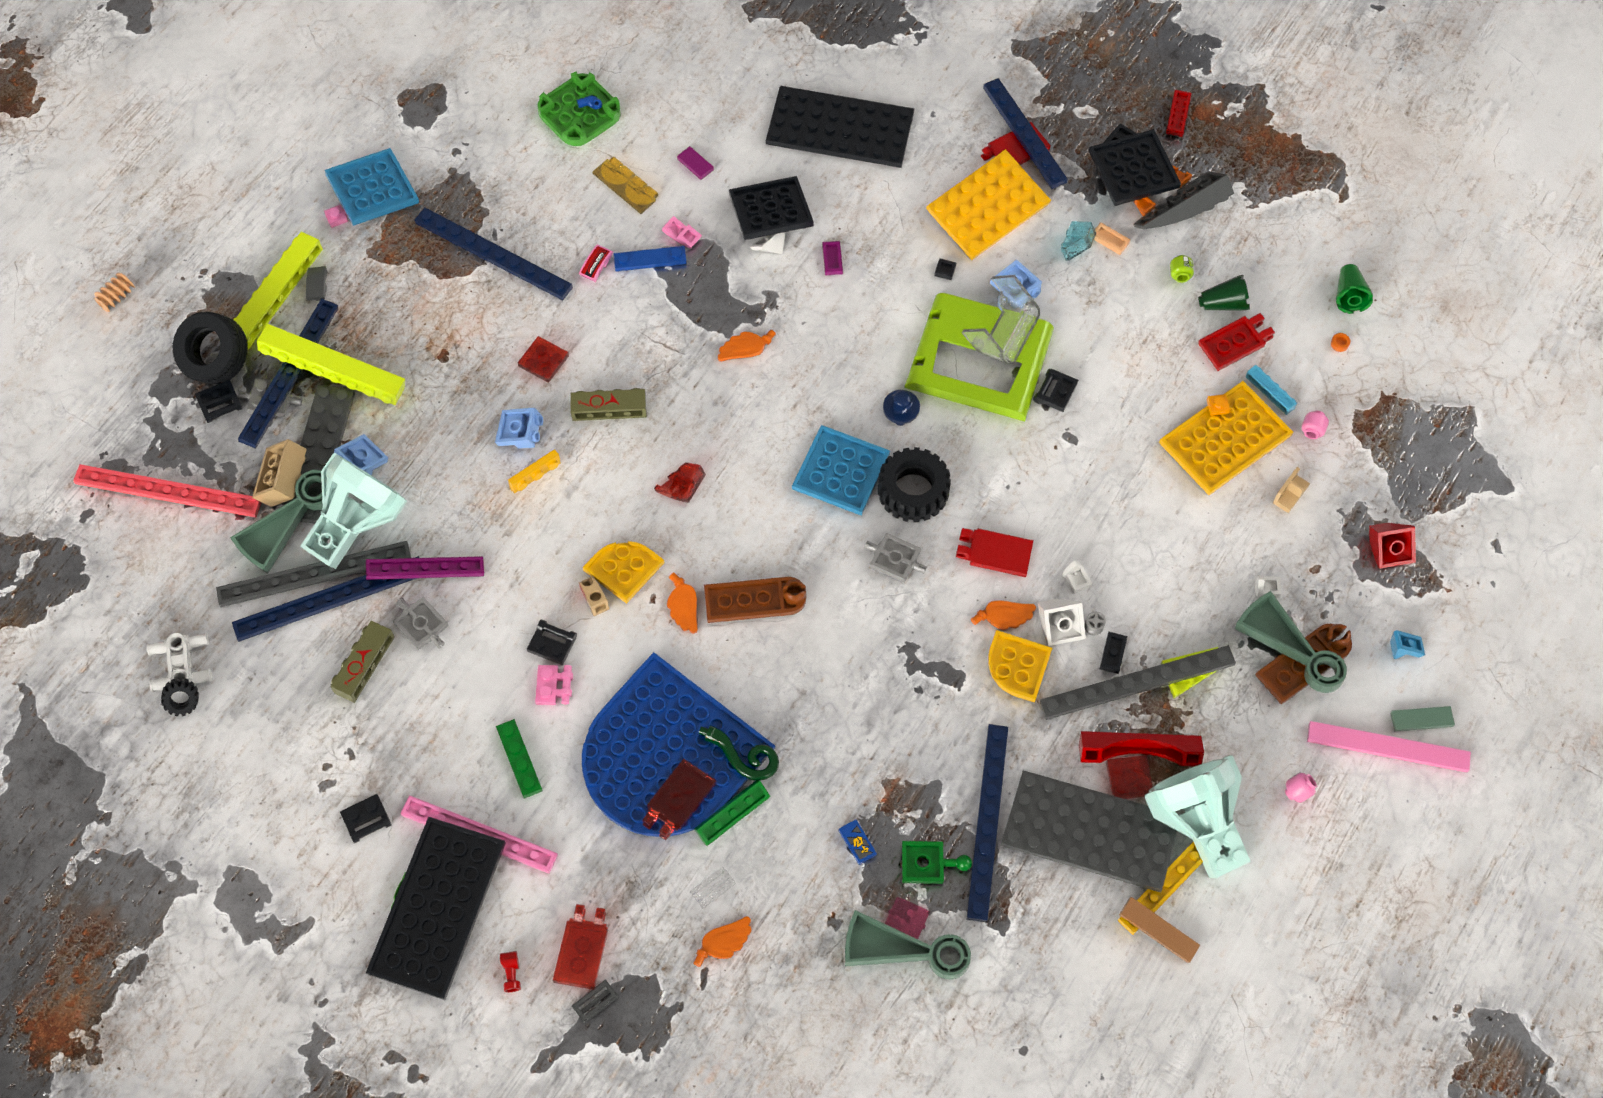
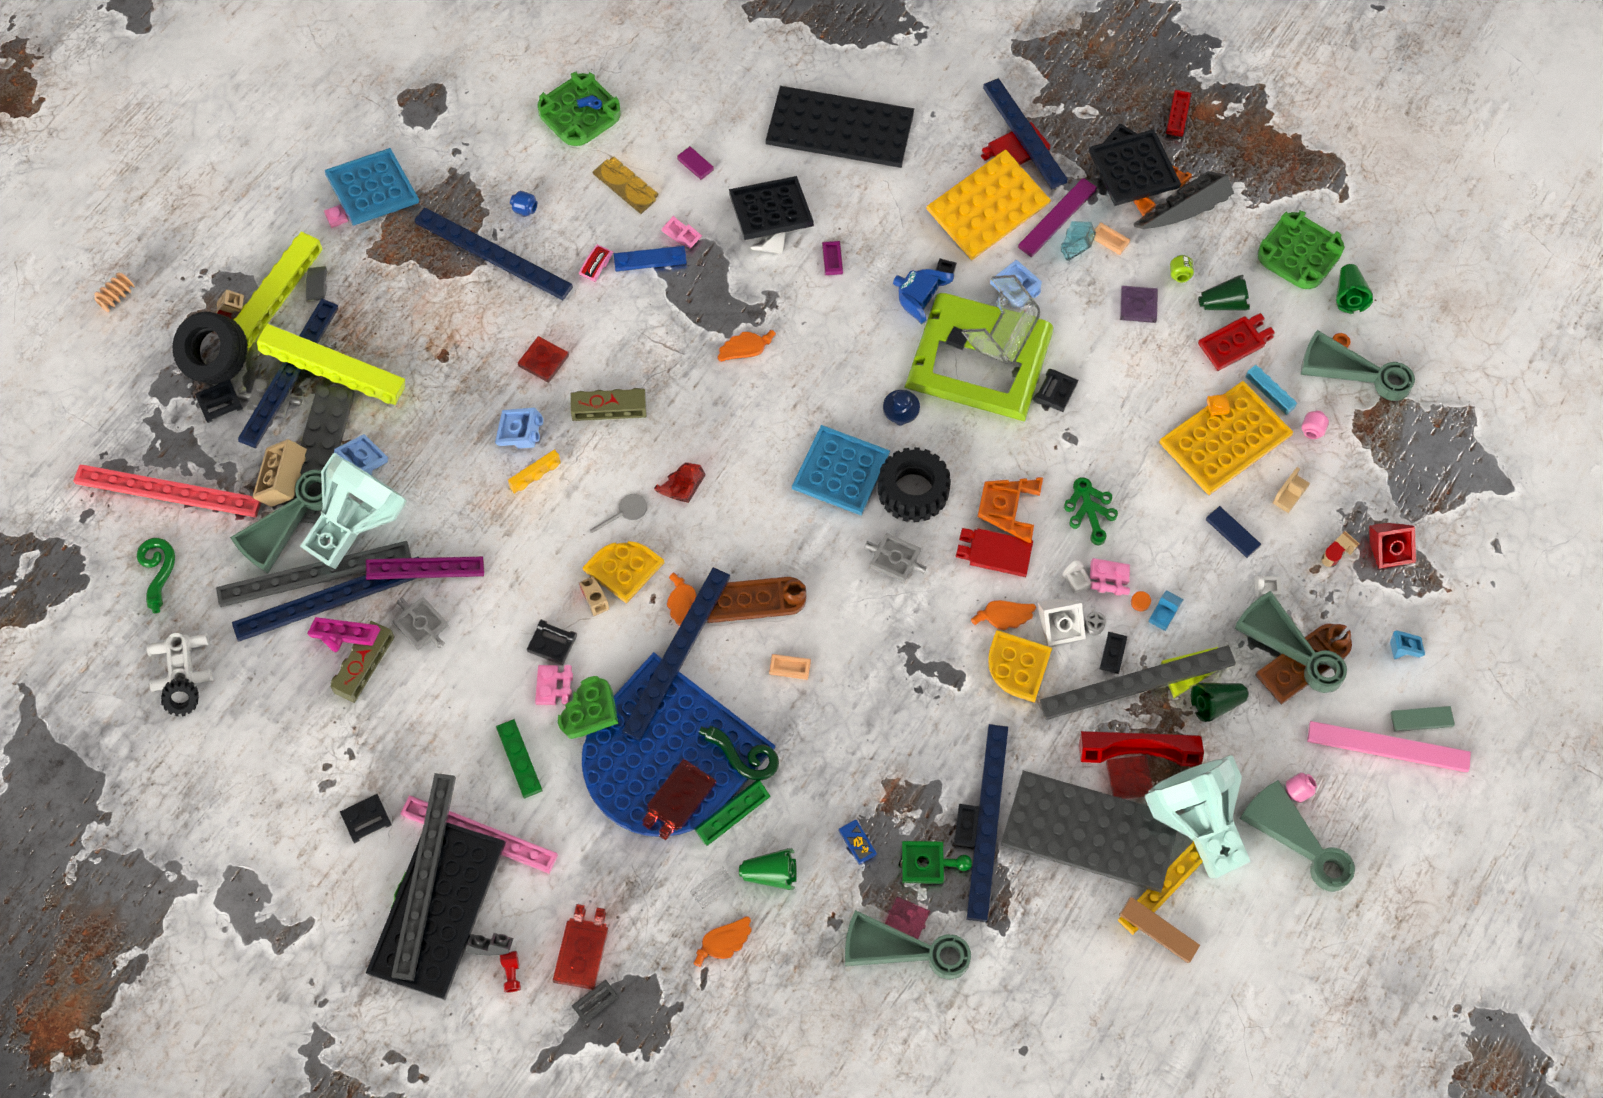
(154, 590): none -> green plant
(229, 302): none -> tan leg
(337, 631): none -> dark pink plate
(423, 877): none -> dark grey plate
(497, 945): none -> dark grey slope
(523, 203): none -> blue head
(589, 710): none -> bright green plate
(630, 507): none -> light grey piece
(676, 654): none -> dark blue plate
(771, 869): none -> green cone
(790, 666): none -> light nougat tile
(919, 288): none -> blue torso
(956, 338): none -> black tile
(966, 825): none -> black plate
(1000, 505): none -> orange wing
(1057, 217): none -> magenta tile
(1090, 507): none -> green plant
(1111, 572): none -> bright pink plate
(1138, 304): none -> clear purple plate
(1141, 601): none -> orange tile
(1165, 610): none -> dark azure slope
(1217, 699): none -> dark green cone
(1233, 531): none -> dark blue tile
(1279, 818): none -> sand green piece
(1300, 250): none -> bright green tile
(1333, 360): none -> sand green piece
(1334, 552): none -> leg

